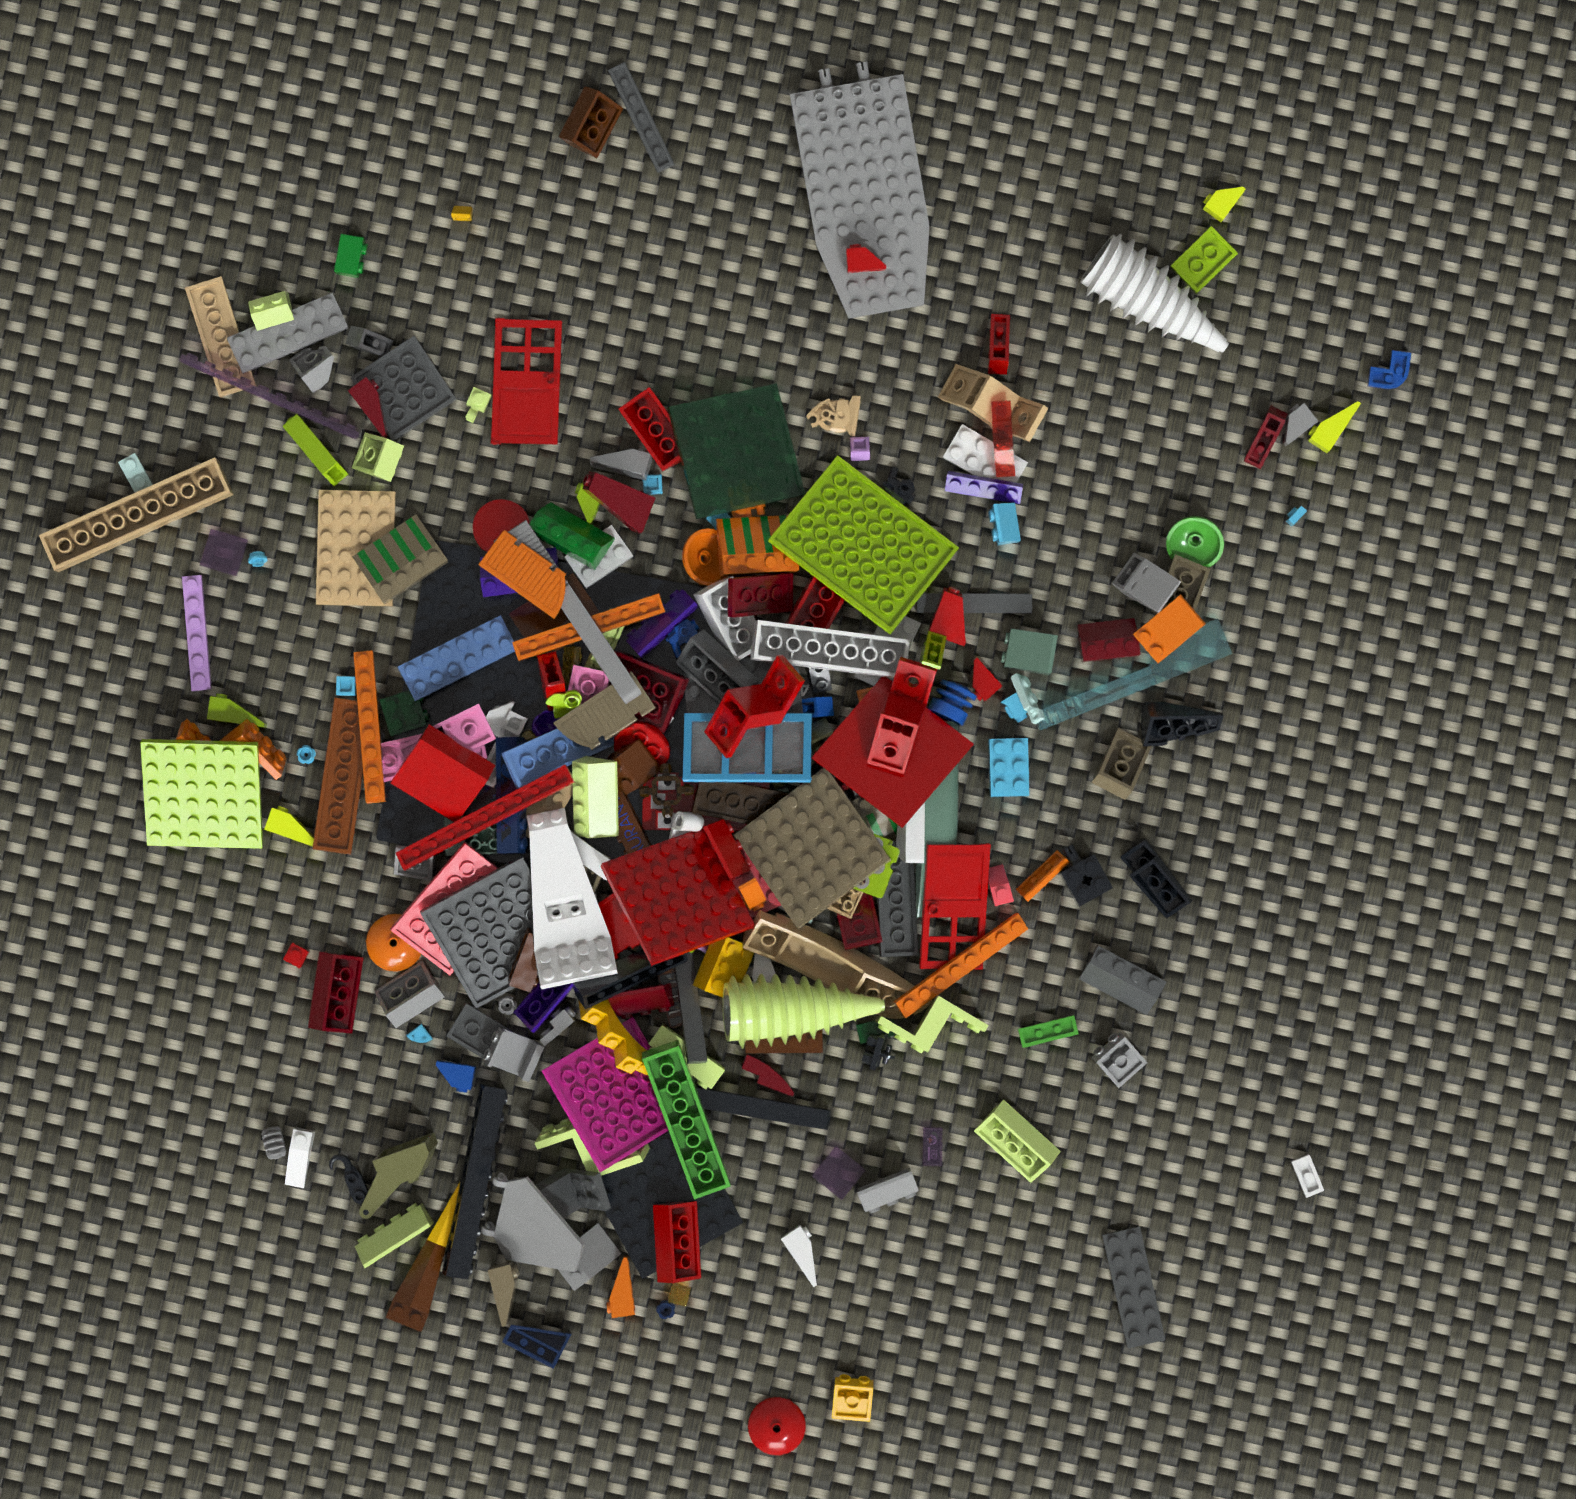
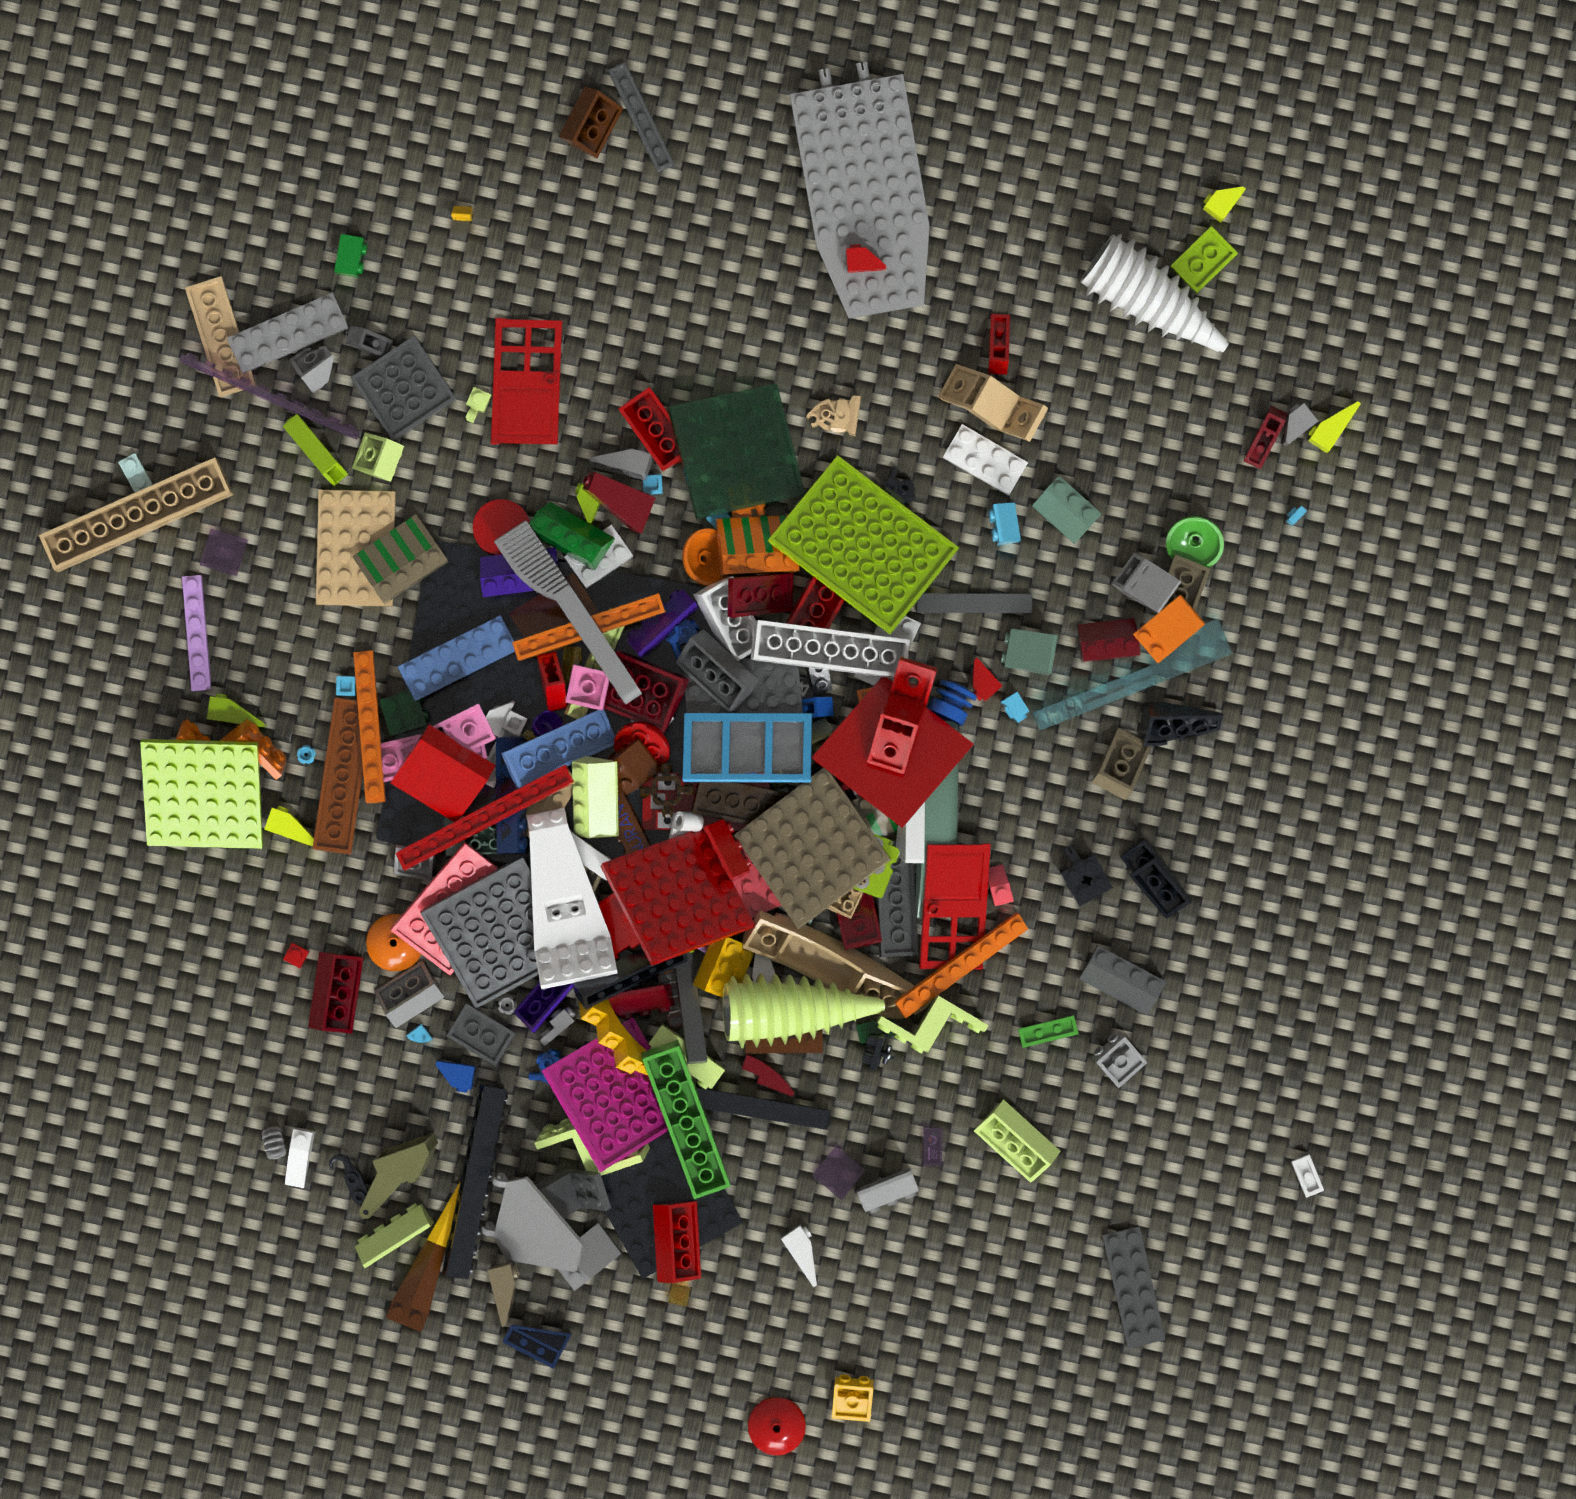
(257, 558): medium azure plate -> none
(271, 310): yellowish green slope -> none
(369, 400): dark red slope -> none
(513, 1053): light grey panel -> none
(524, 970): reddish brown slope -> none
(526, 573): orange piece -> none
(545, 1060): none -> blue piece
(563, 703): lime plate -> none
(603, 716): dark tan piece -> none
(621, 1297): orange slope -> none
(665, 1314): dark blue plate -> none
(752, 895): orange slope -> none
(754, 706): red bracket -> none
(859, 448): lavender slope -> none
(933, 650): lime slope -> none
(949, 616): red slope -> none
(984, 487): plate -> none
(1003, 438): clear red slope -> none
(1008, 767): medium azure brick -> none
(1027, 698): light aqua hinge -> none
(1042, 875): orange tile -> none
(1066, 509): none -> sand green slope
(1391, 377): blue plate -> none

